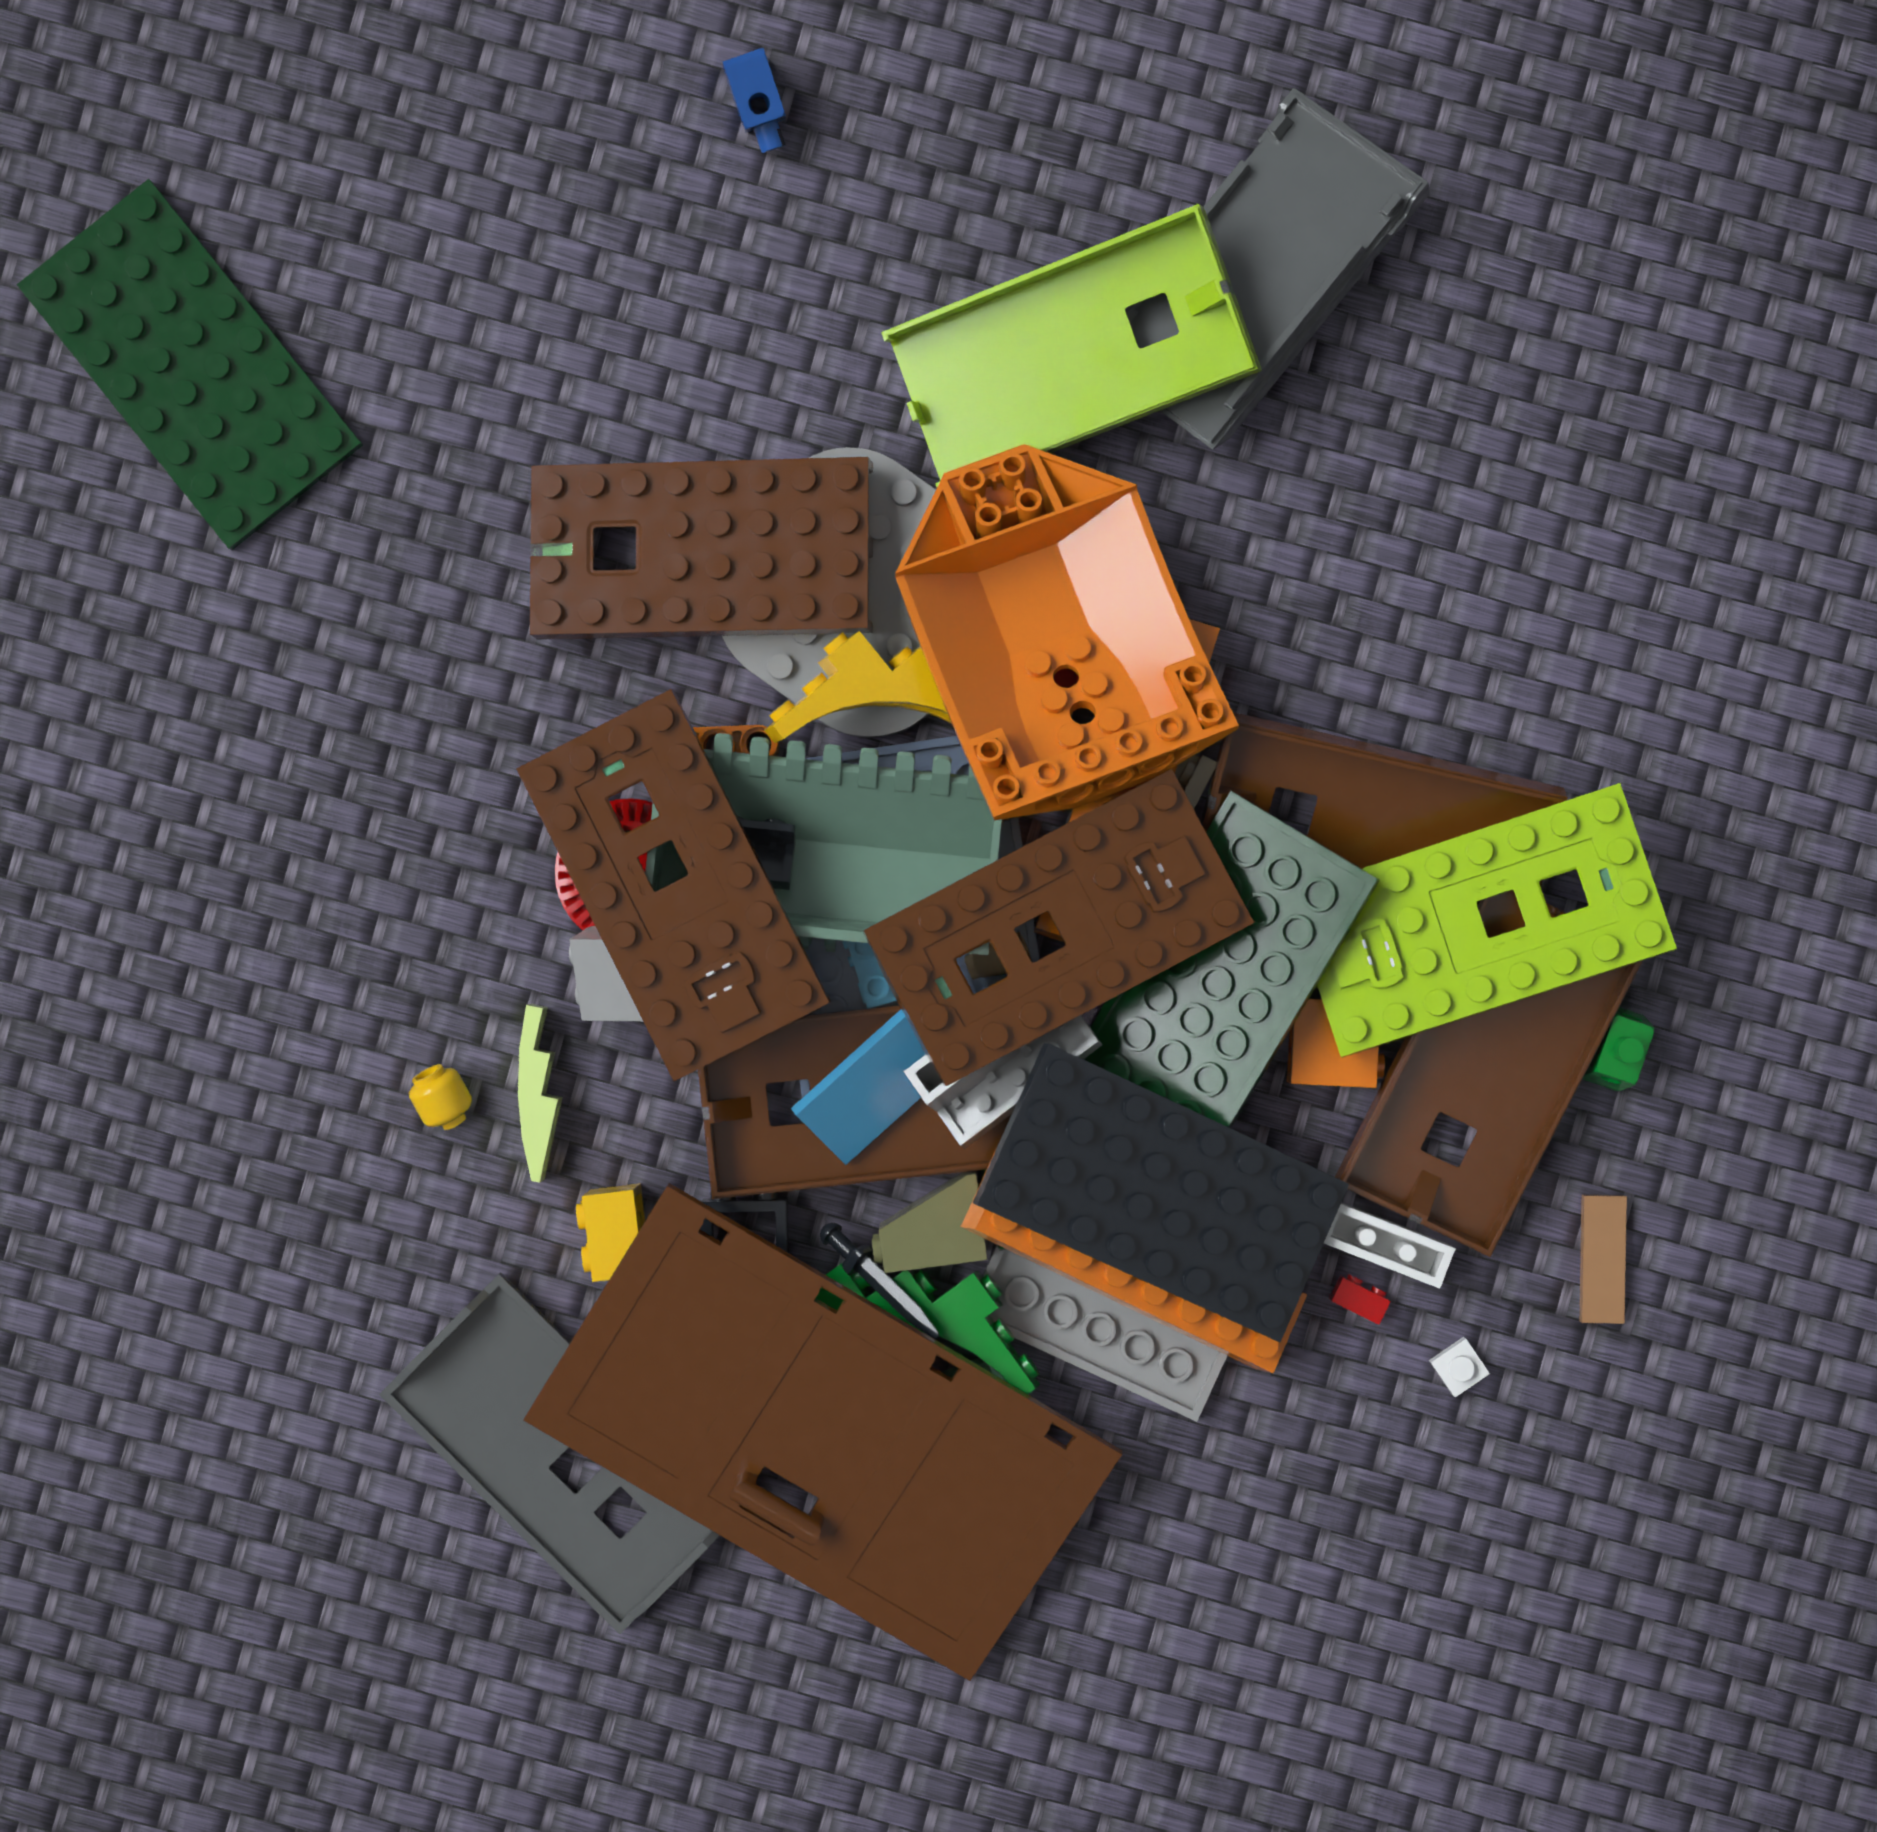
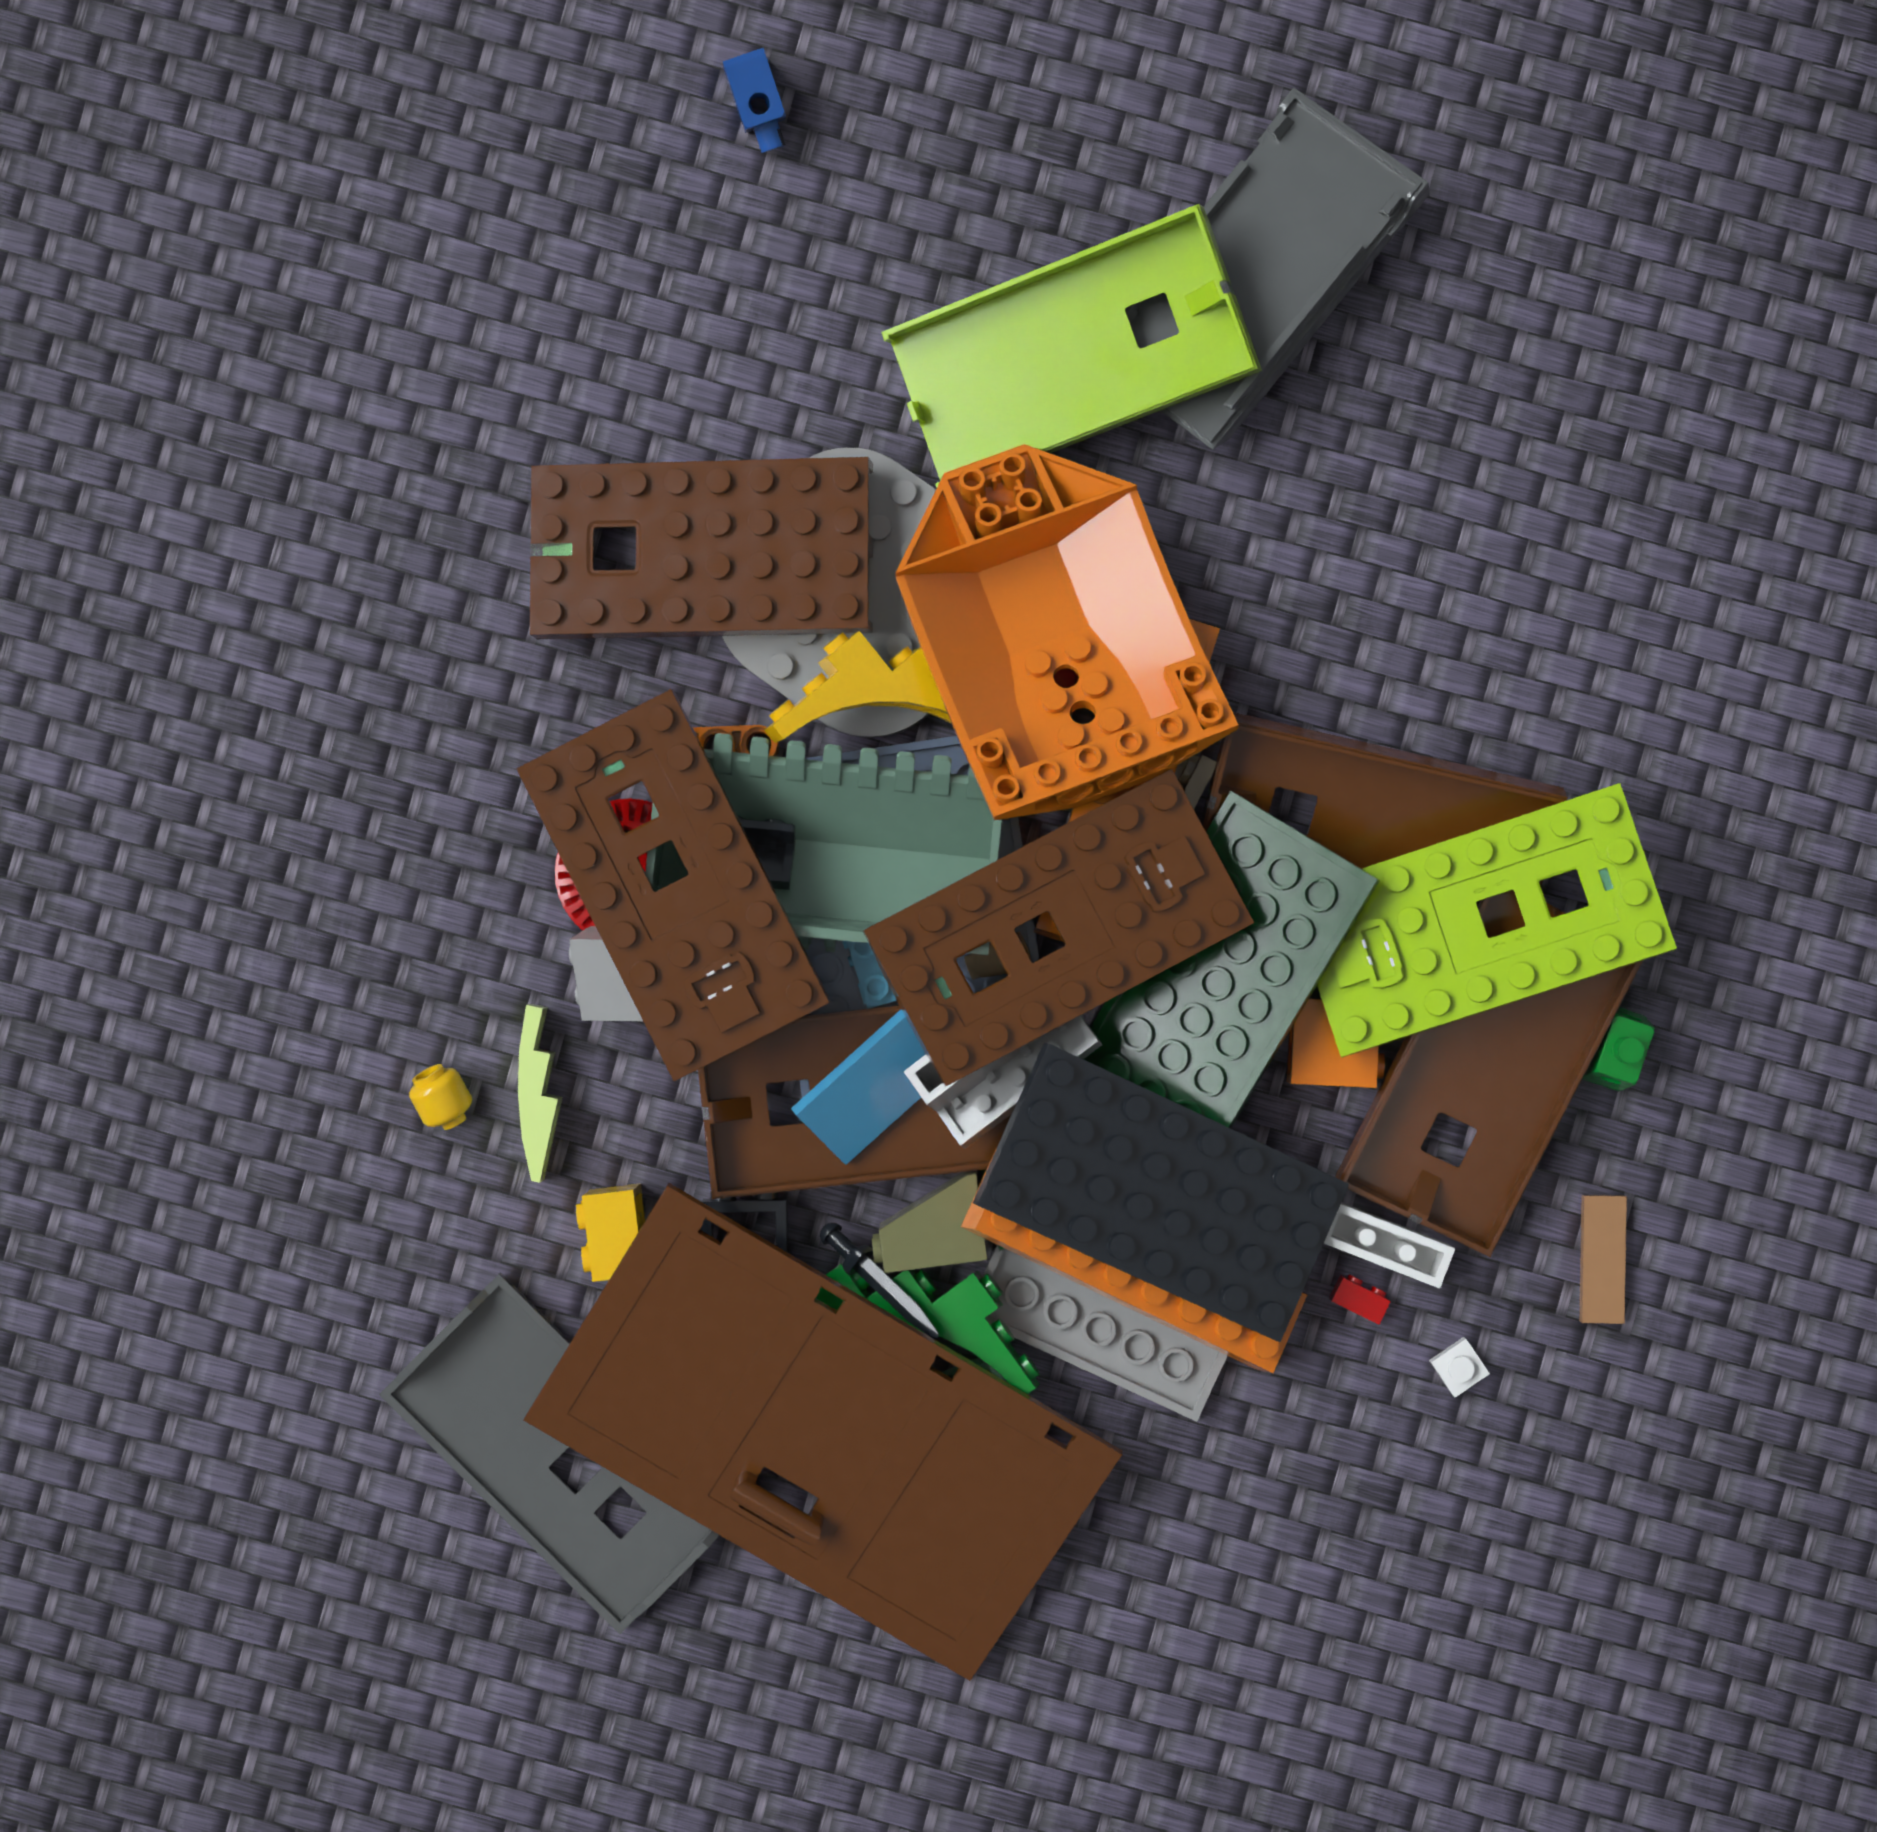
(189, 364): dark green plate -> none

